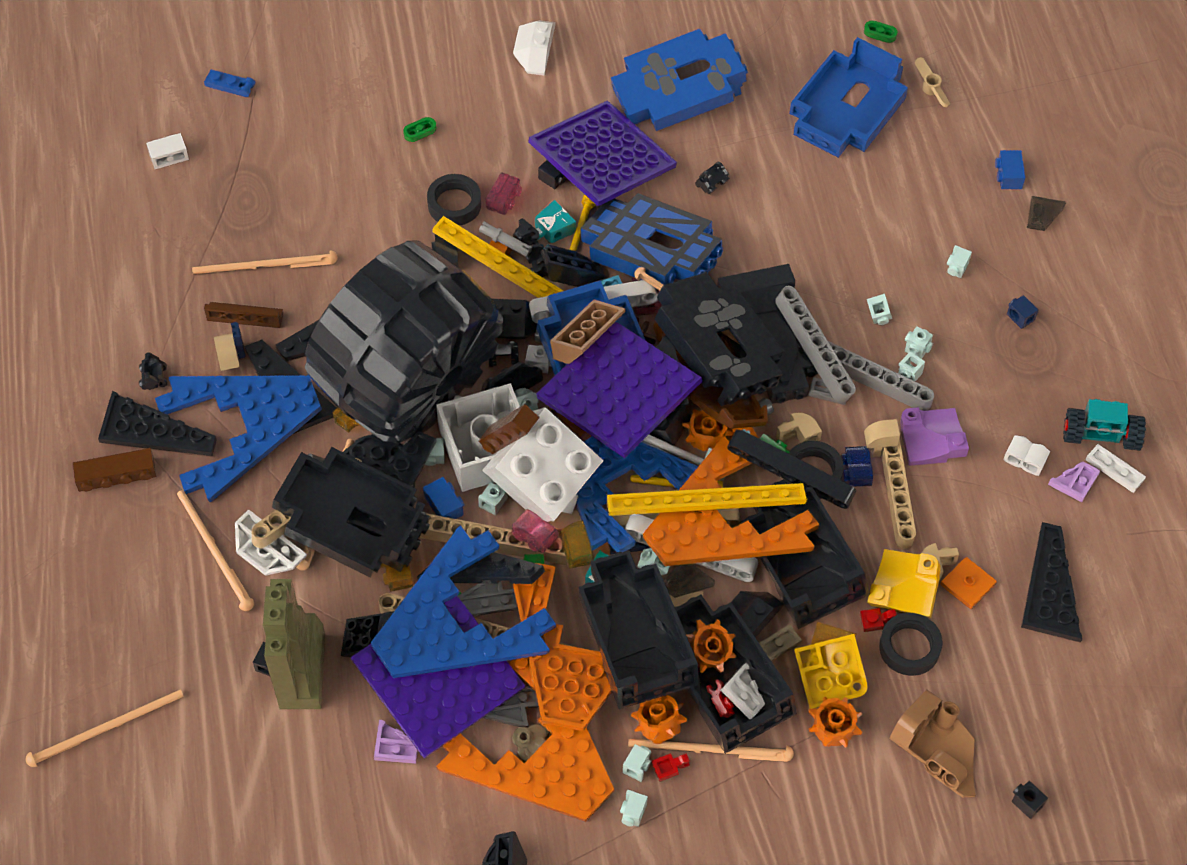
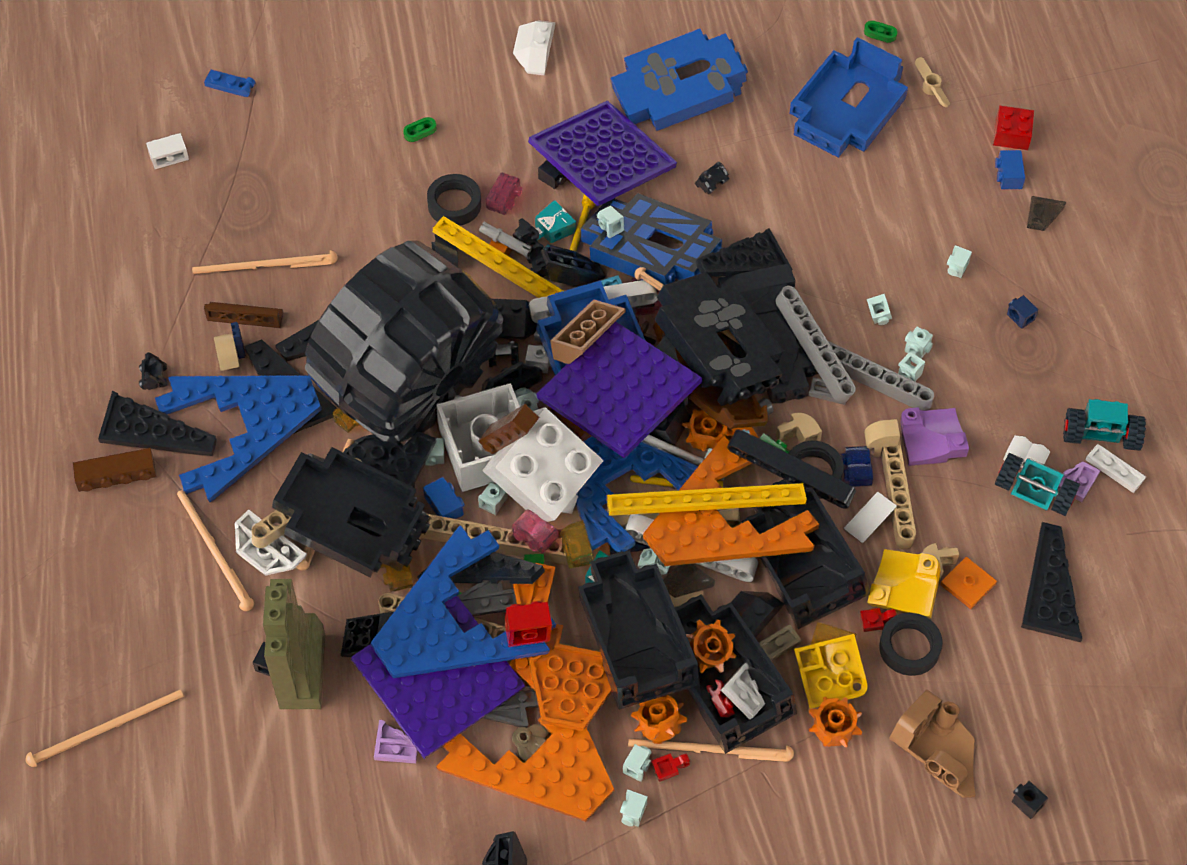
(528, 623): none -> red brick
(611, 221): none -> light aqua brick
(744, 256): none -> black wing
(870, 517): none -> white sticker
(1013, 127): none -> red brick
(1037, 484): none -> brick

